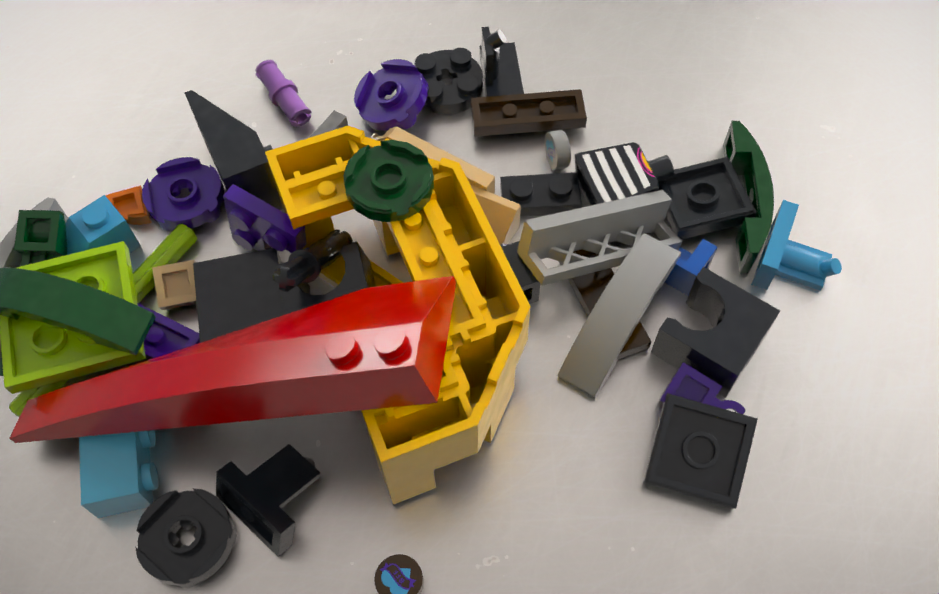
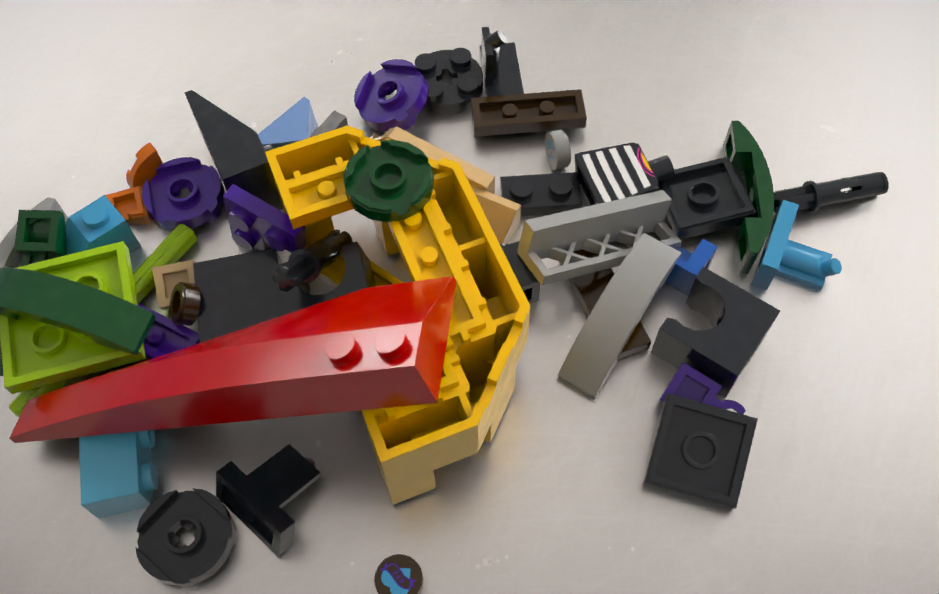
(144, 166): none -> orange tile
(184, 303): none -> dark brown tile
(283, 93): medium lavender pin -> none
(291, 126): none -> medium blue slope
(813, 195): none -> black axle

